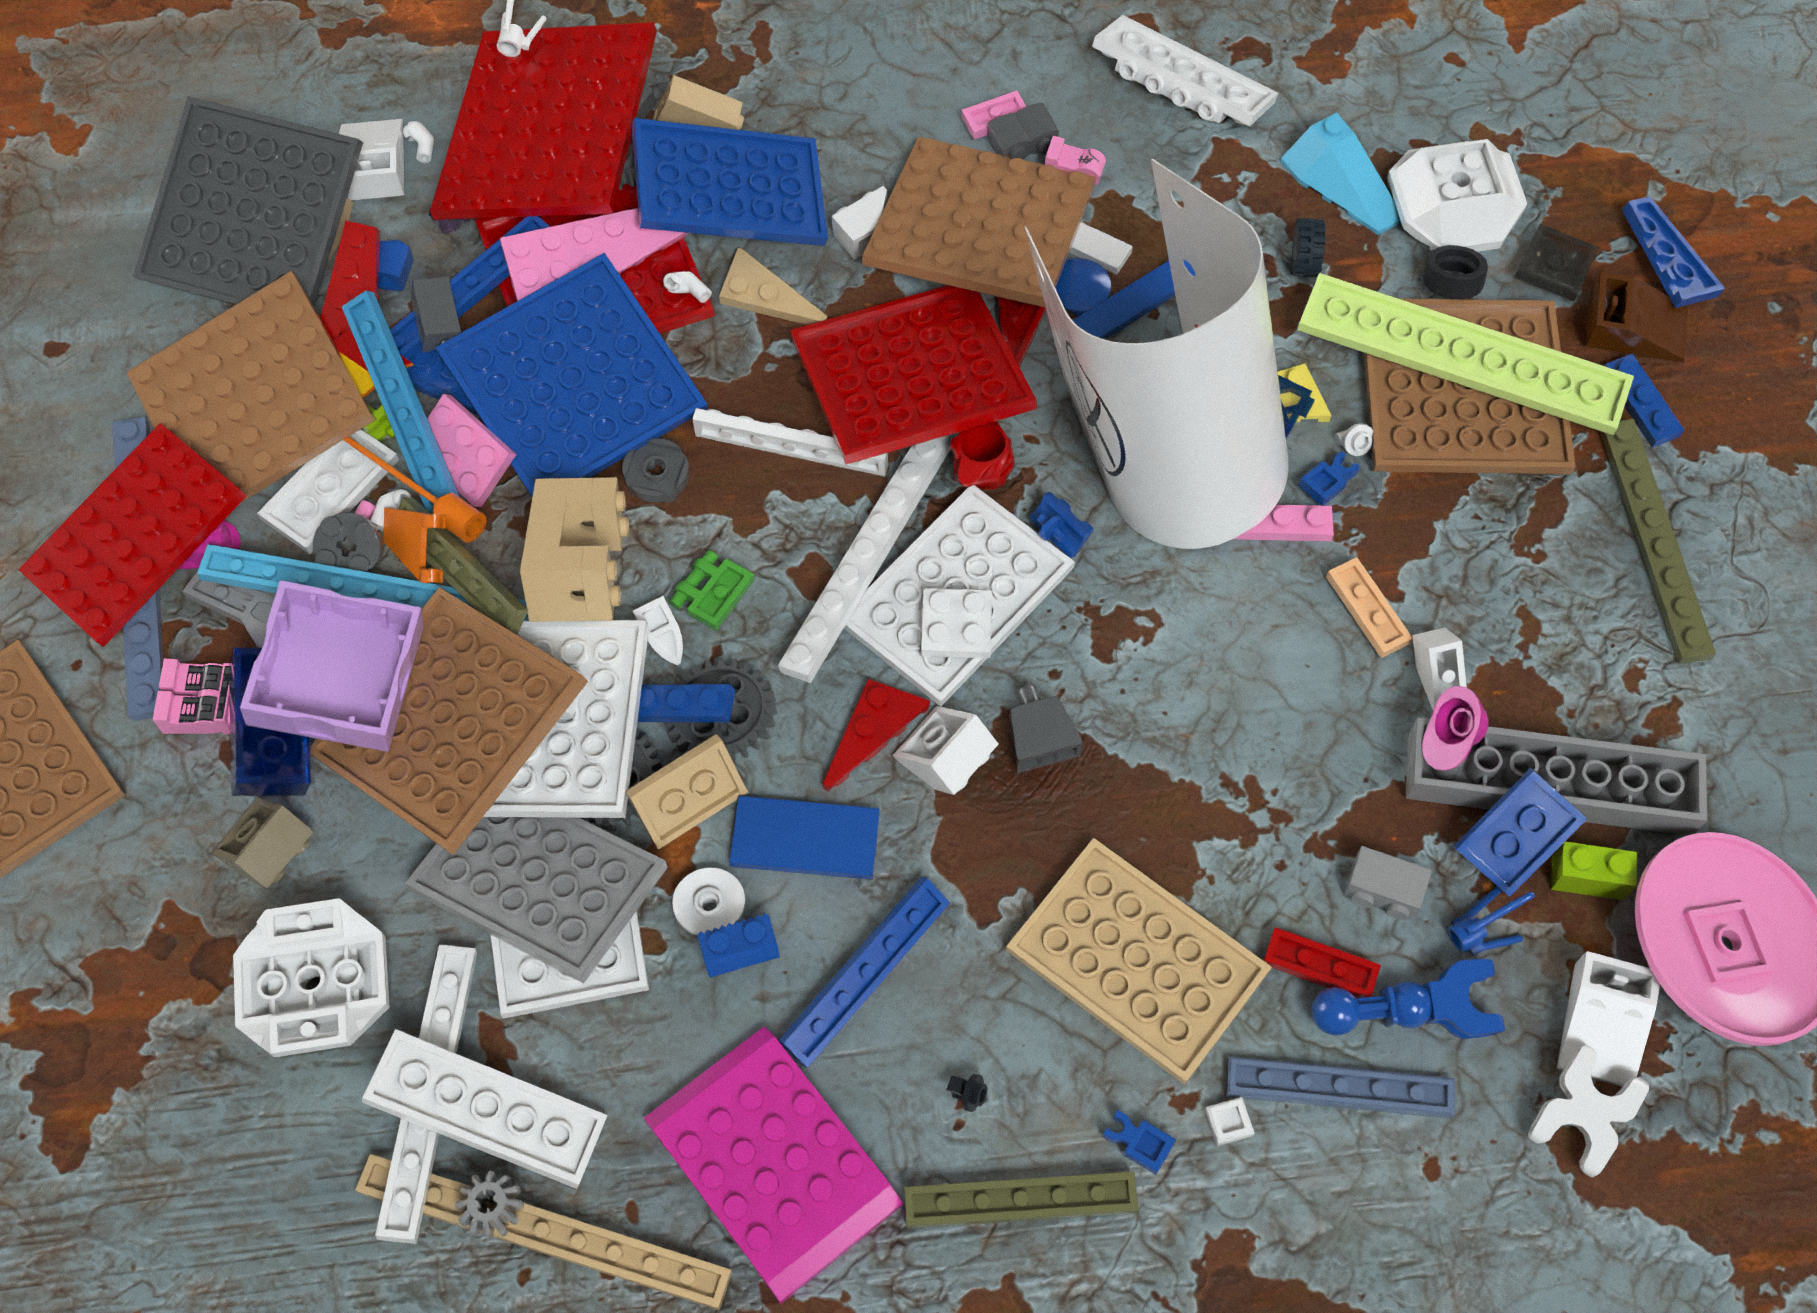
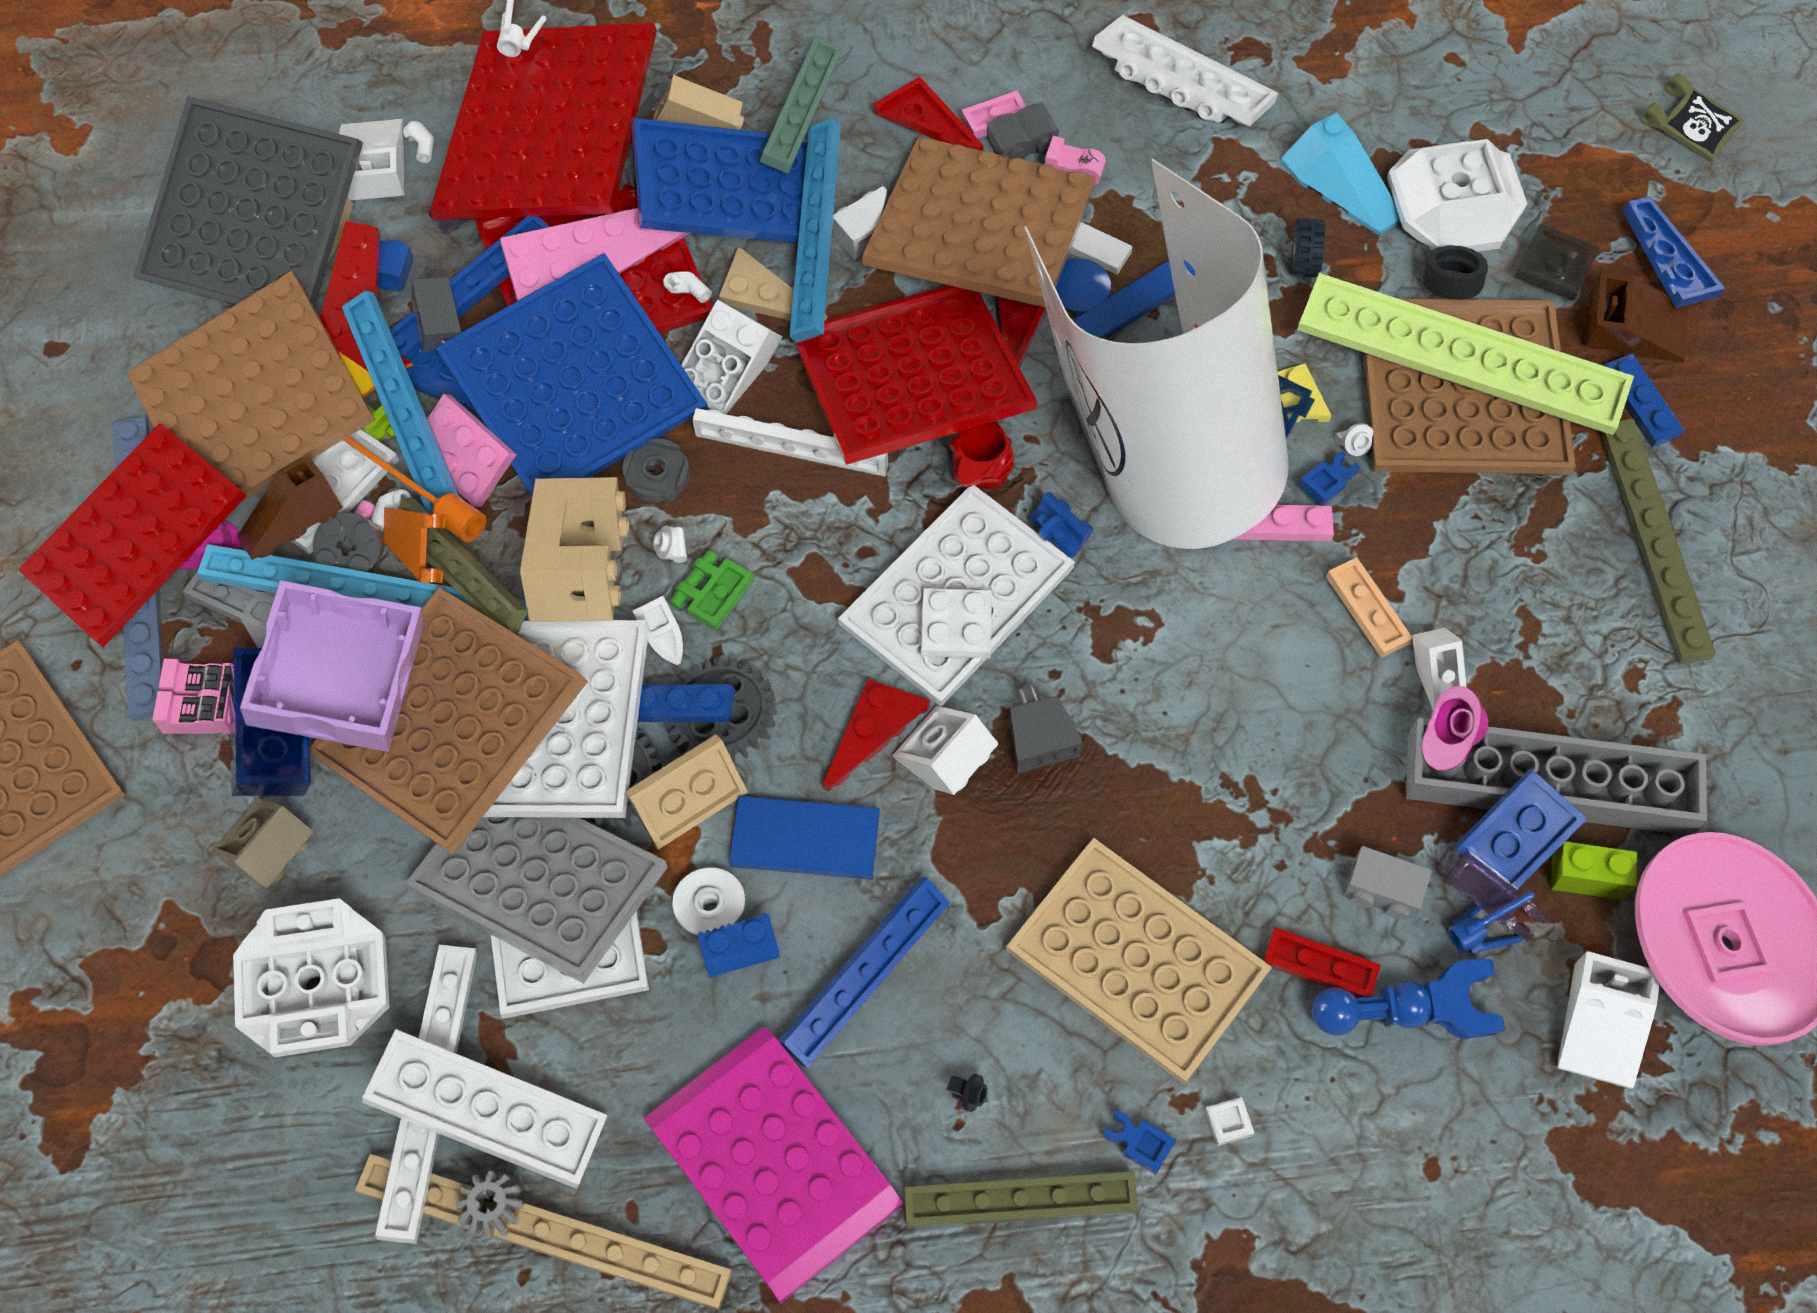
(289, 506): none -> reddish brown slope
(670, 544): none -> white plate
(728, 355): none -> white slope
(801, 105): none -> sand green plate
(815, 231): none -> dark azure plate
(863, 559): white plate -> none
(923, 111): none -> red wing
(1340, 1087): sand blue tile -> none
(1491, 892): none -> clear purple hinge
(1588, 1110): white piece -> none
(1695, 121): none -> flag

